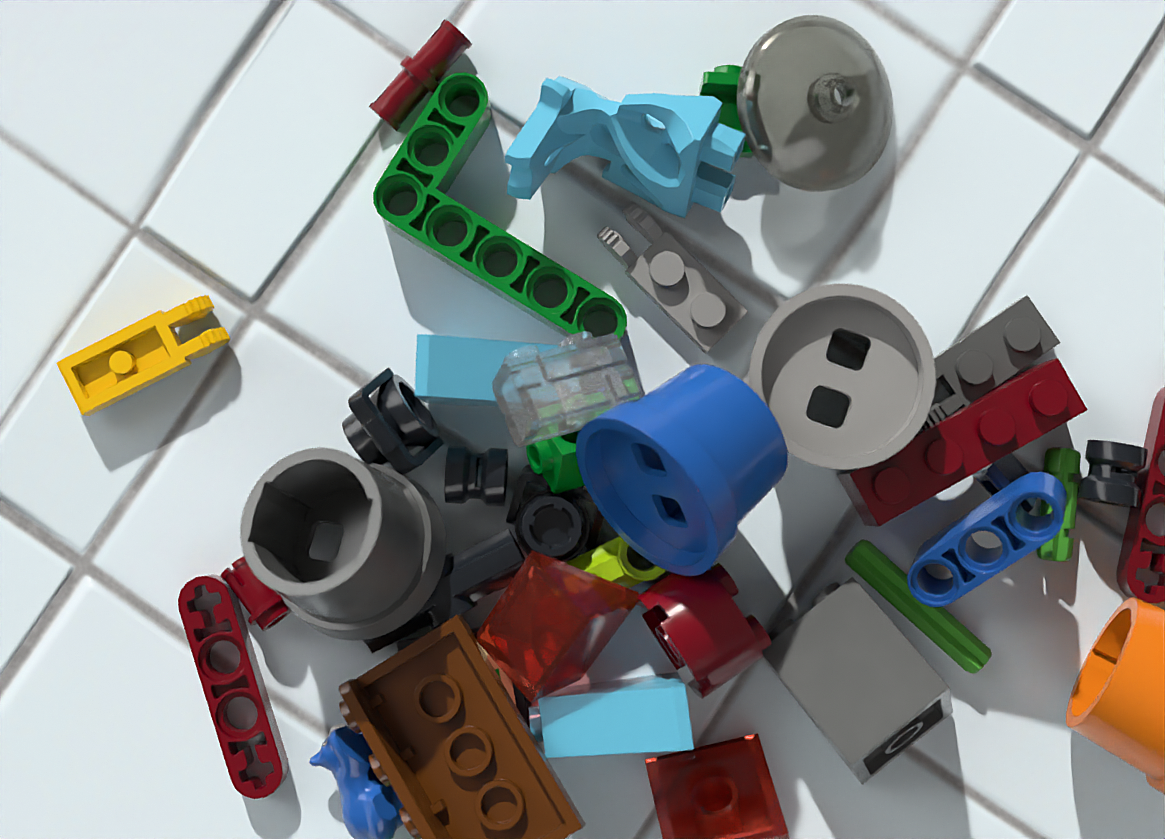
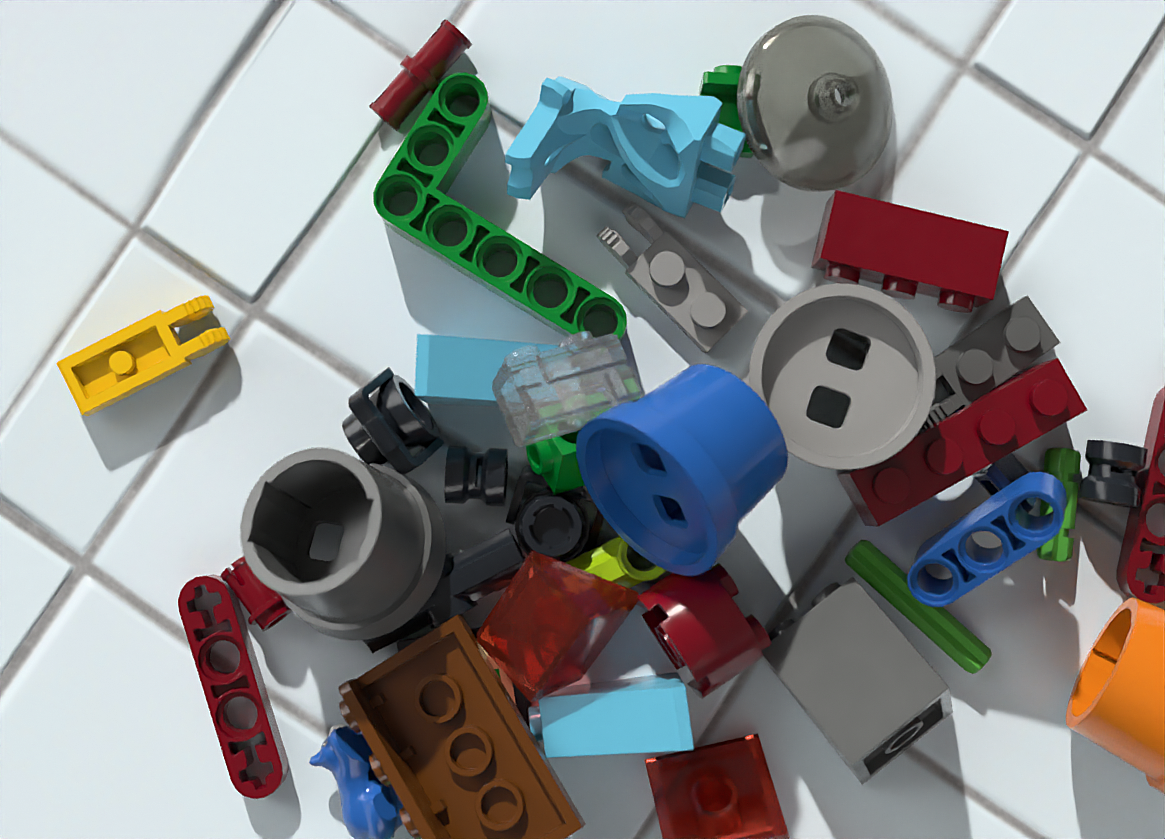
(909, 251): none -> dark red brick

